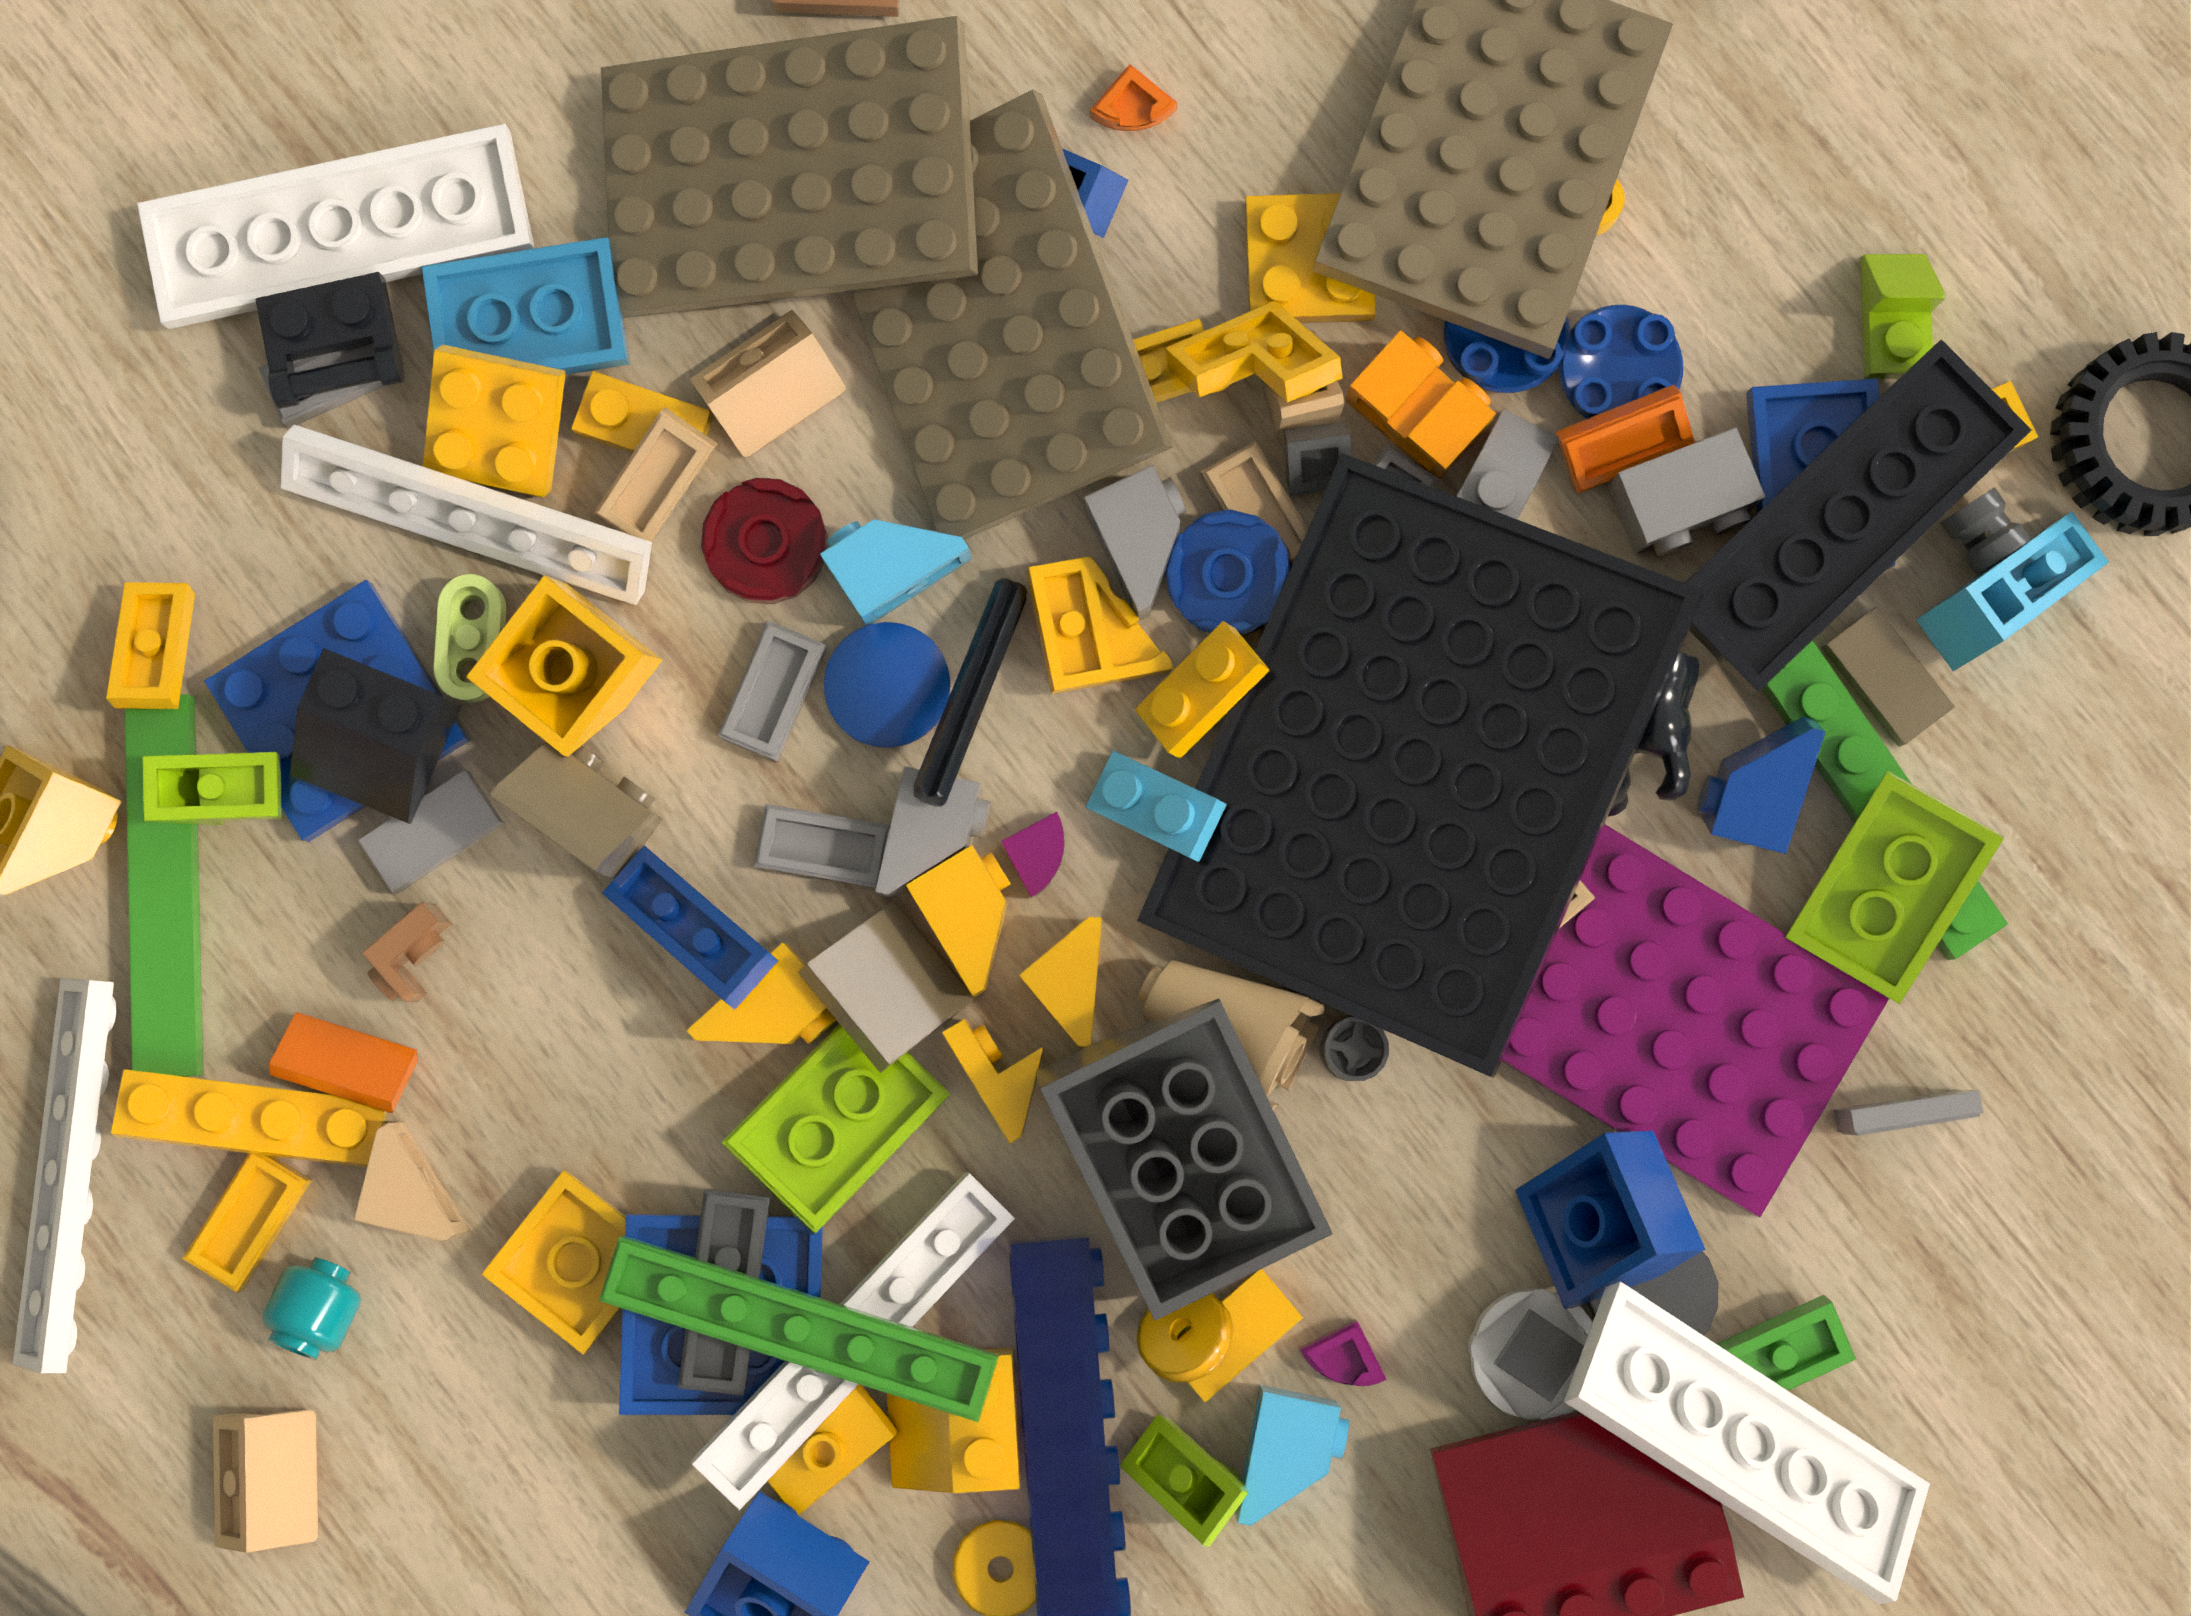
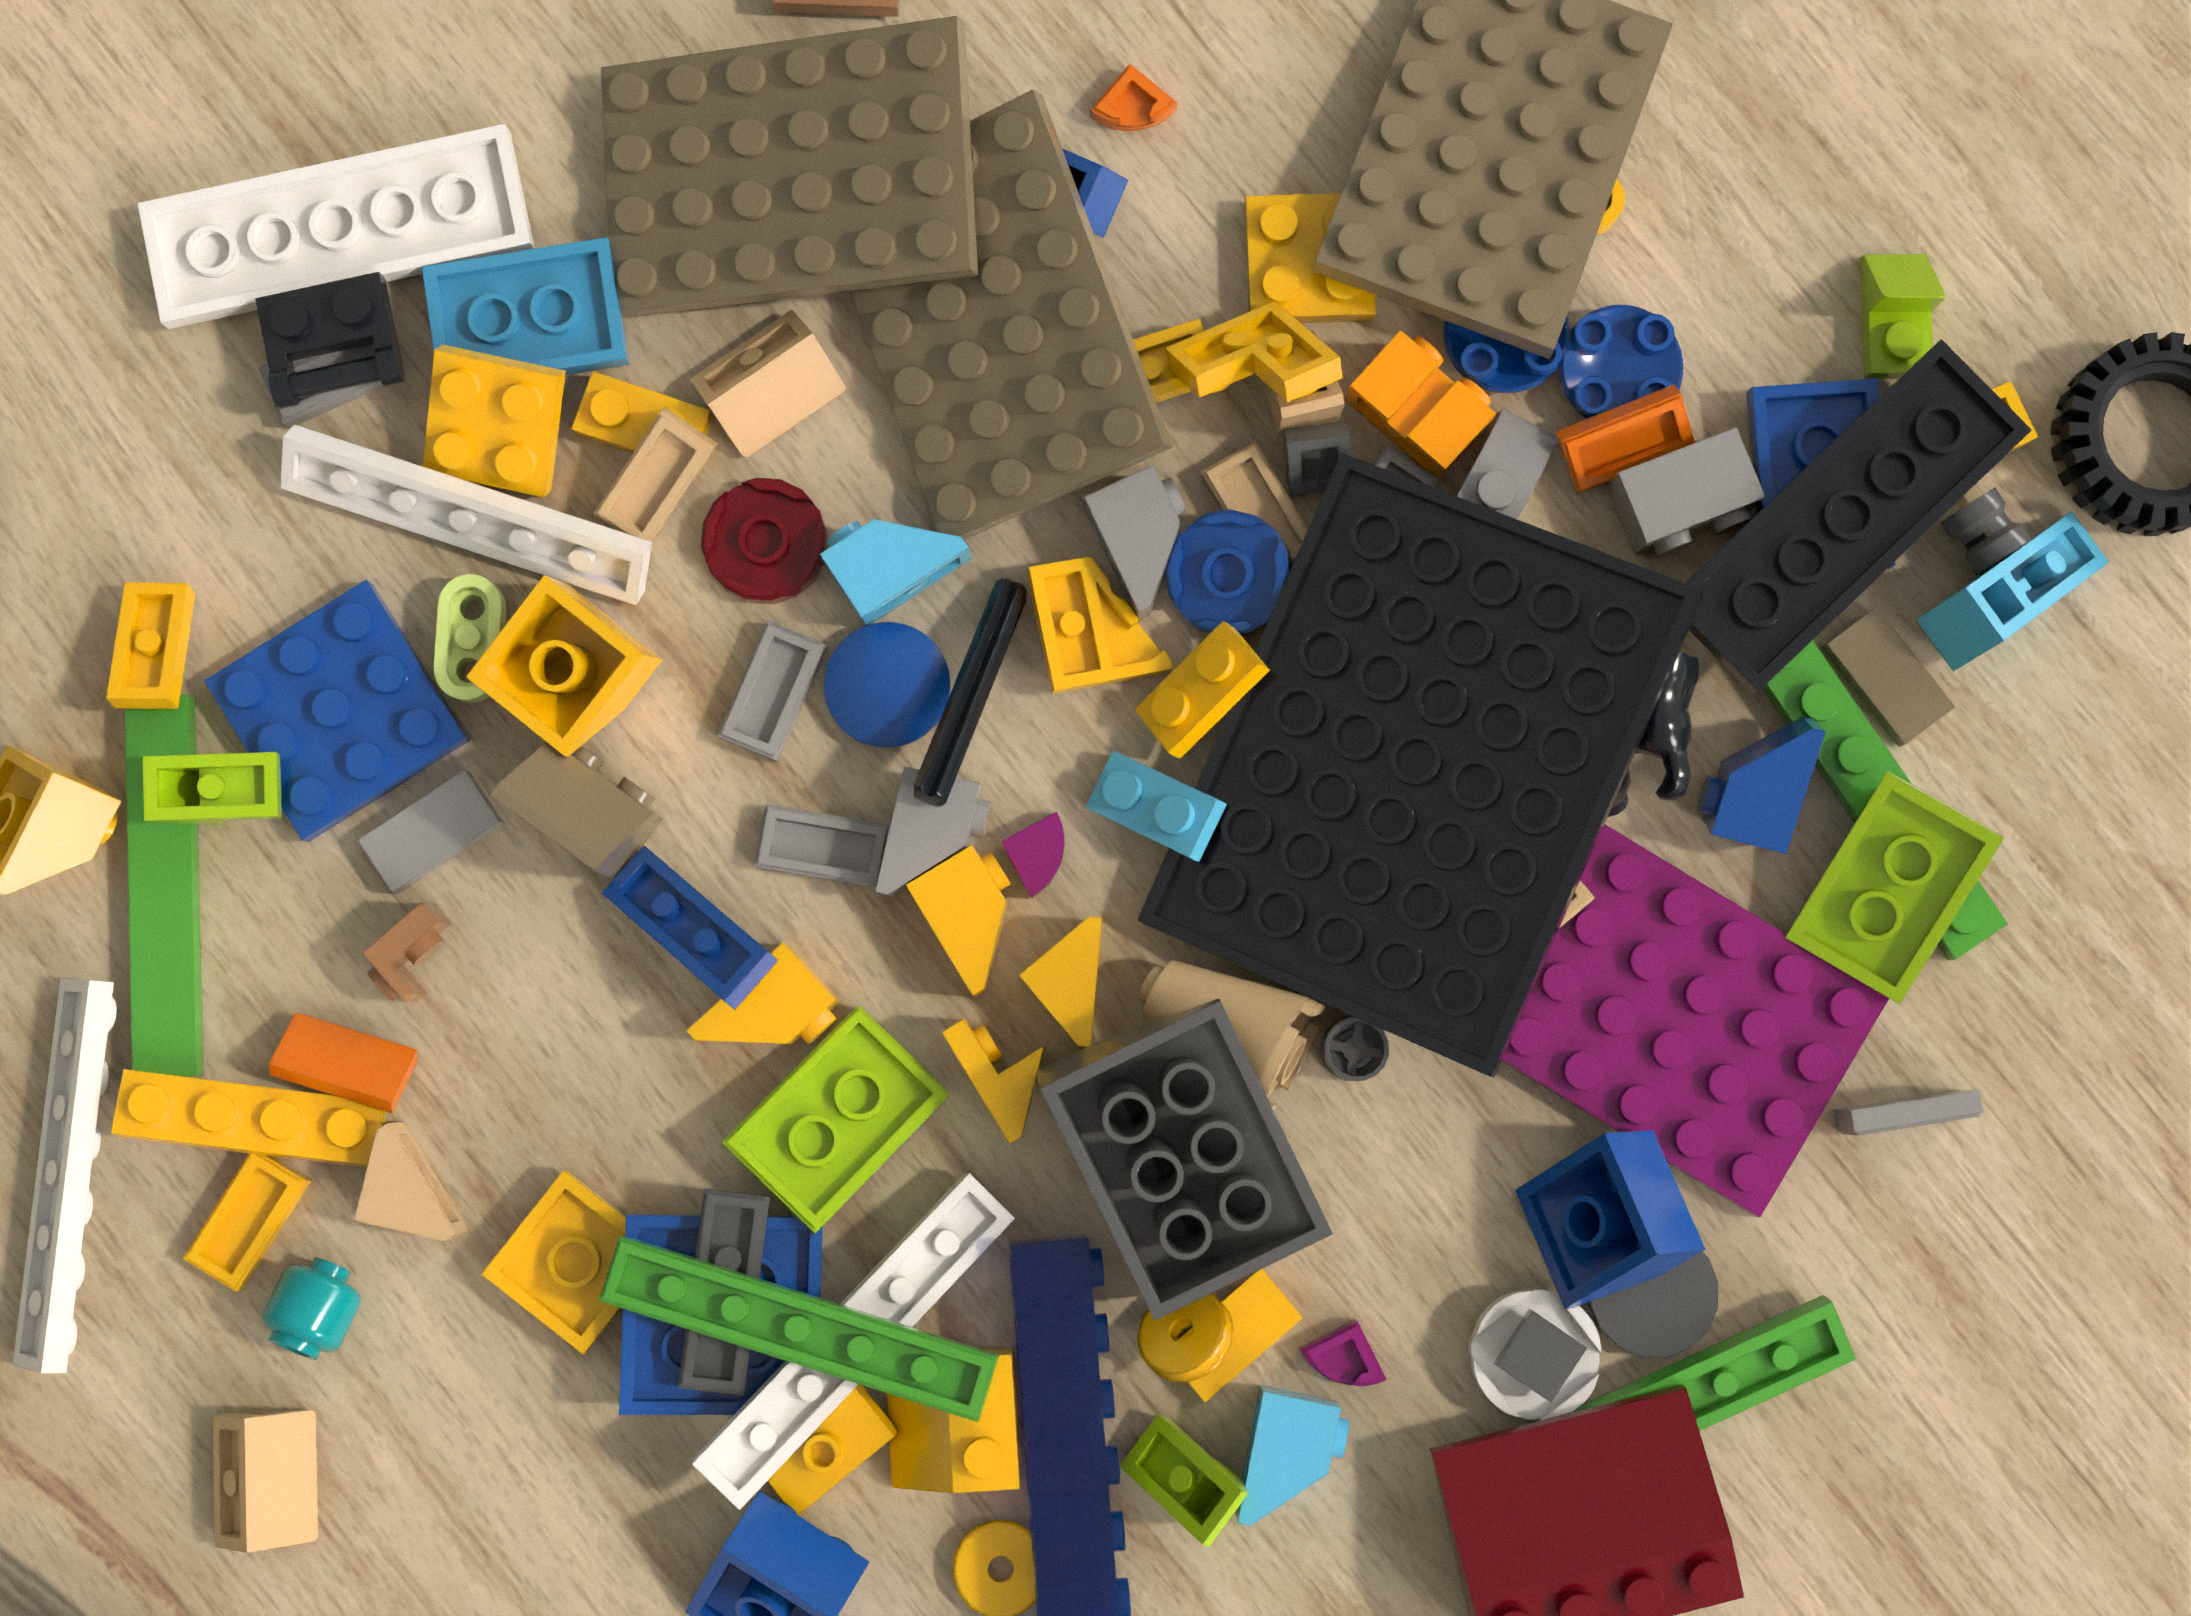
(369, 735): black slope -> none
(886, 986): tile -> none
(1748, 1443): white plate -> none

